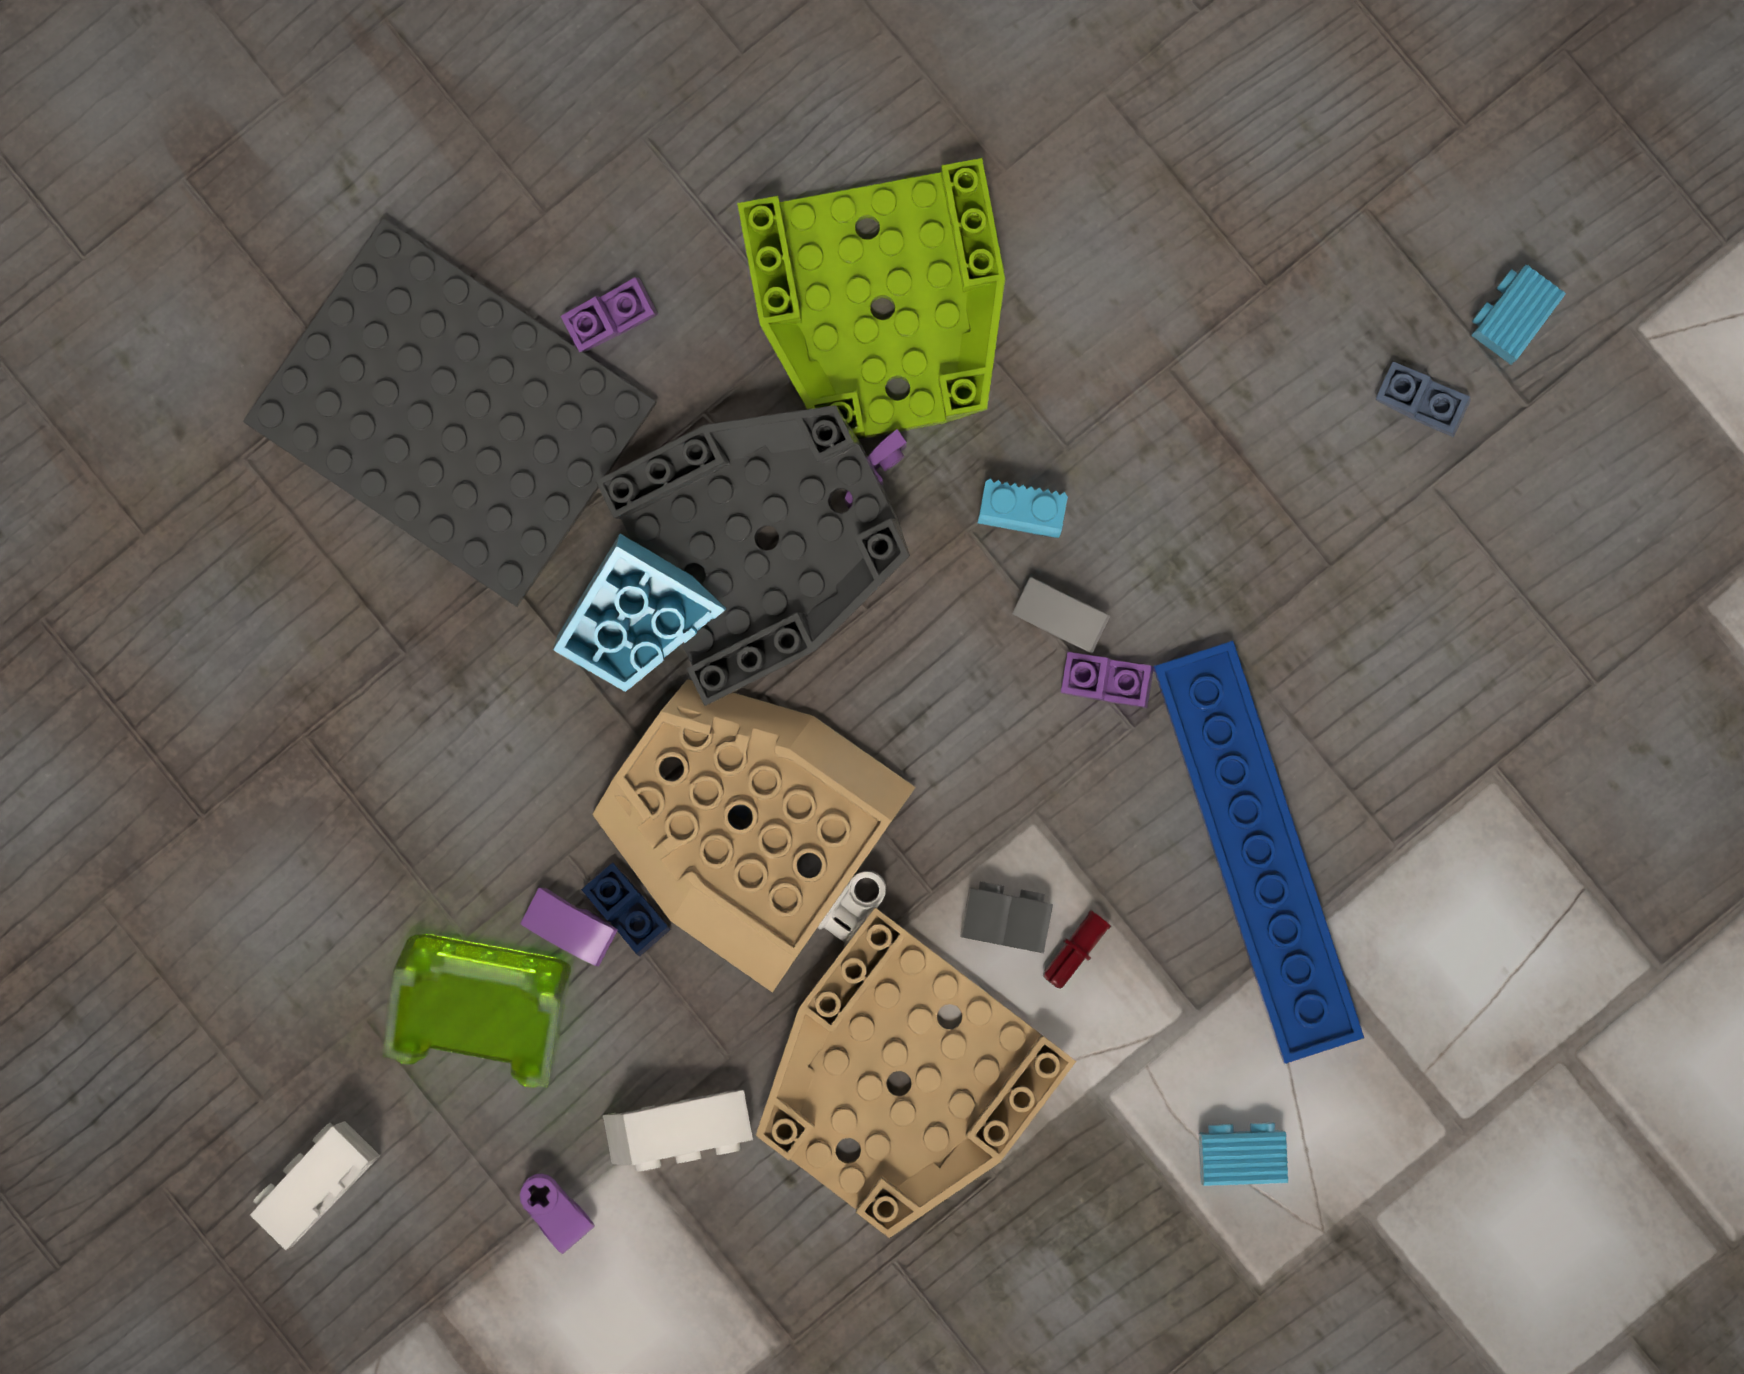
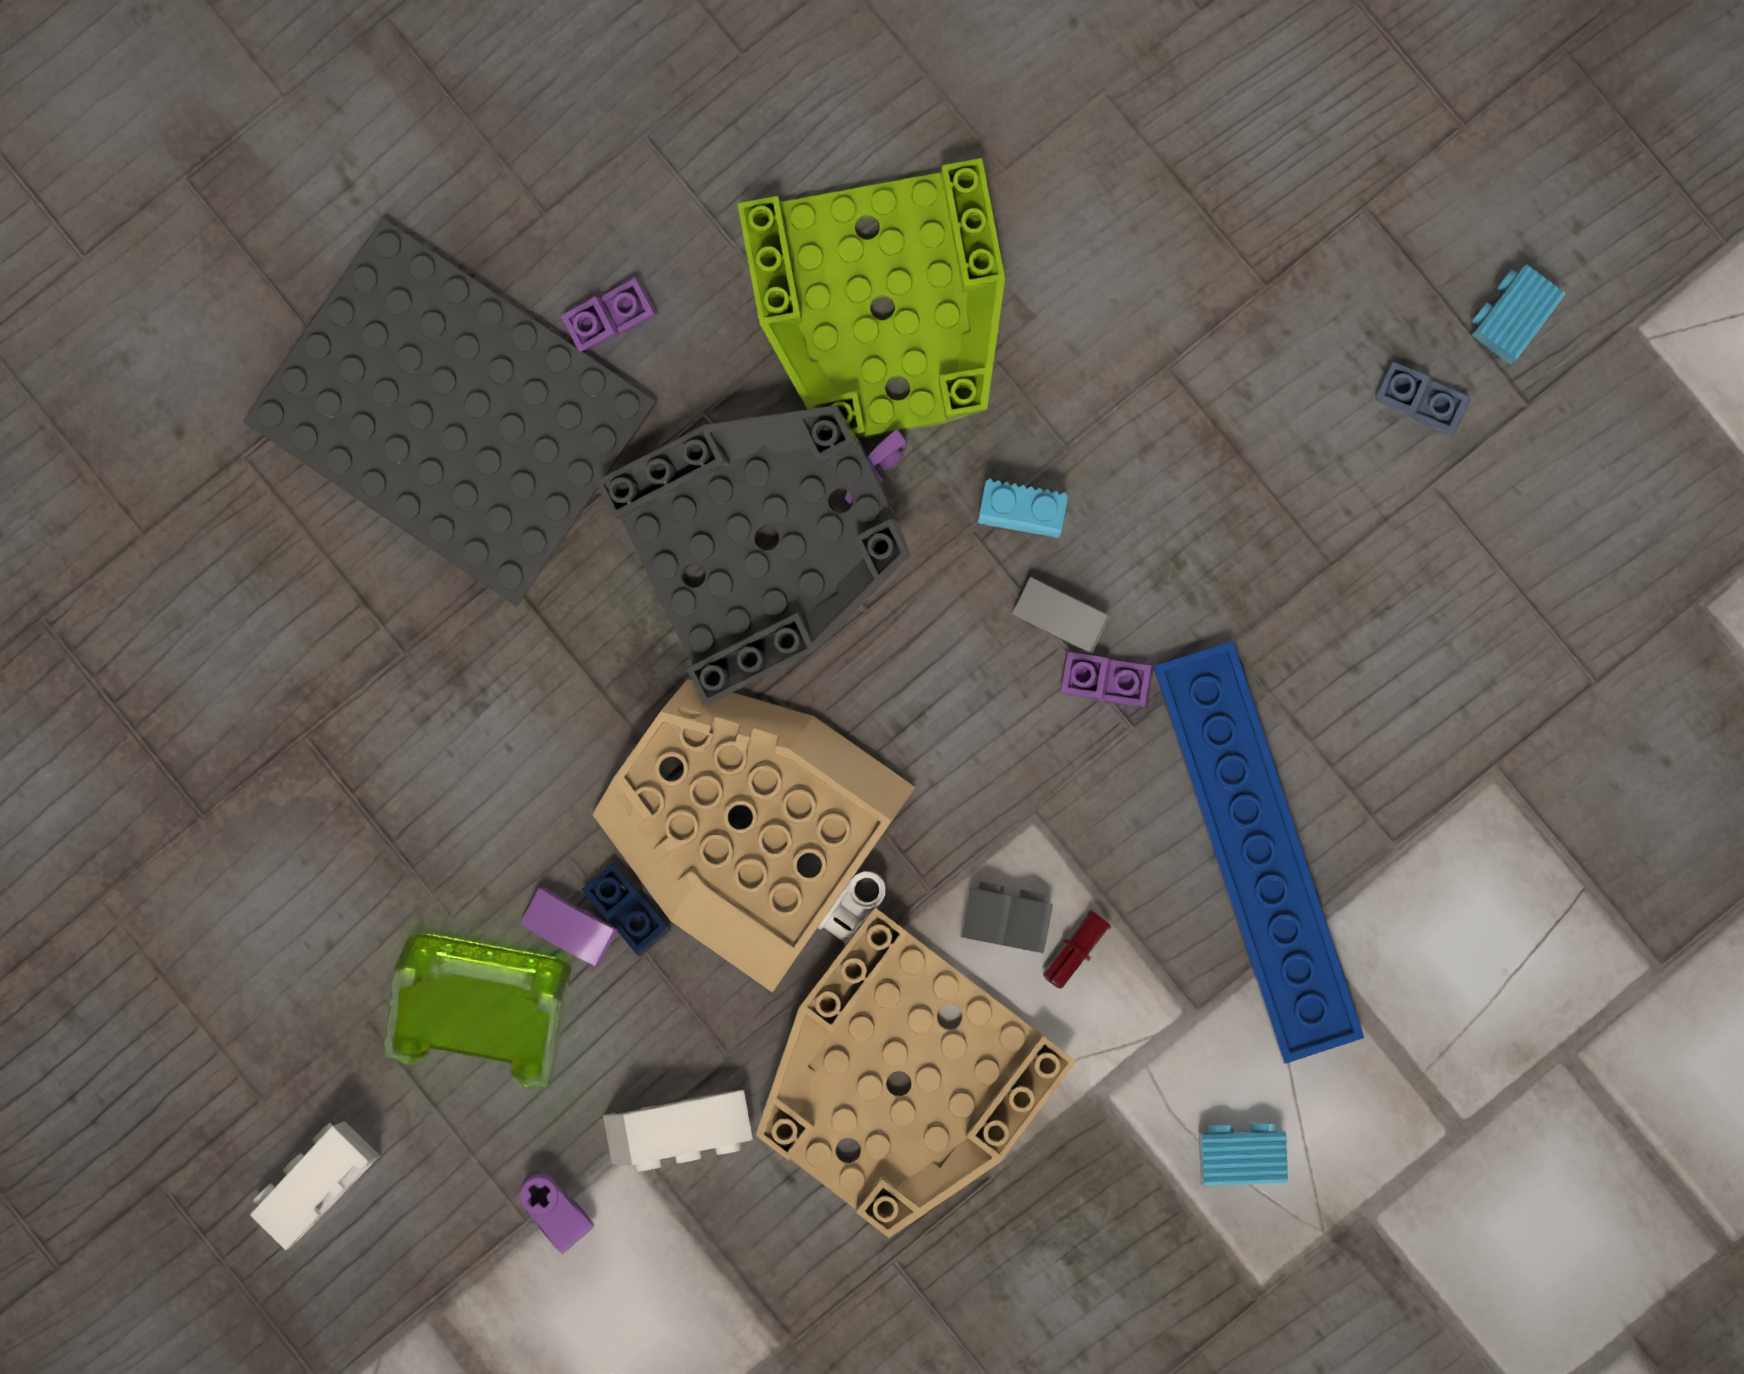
(634, 615): medium azure wedge -> none

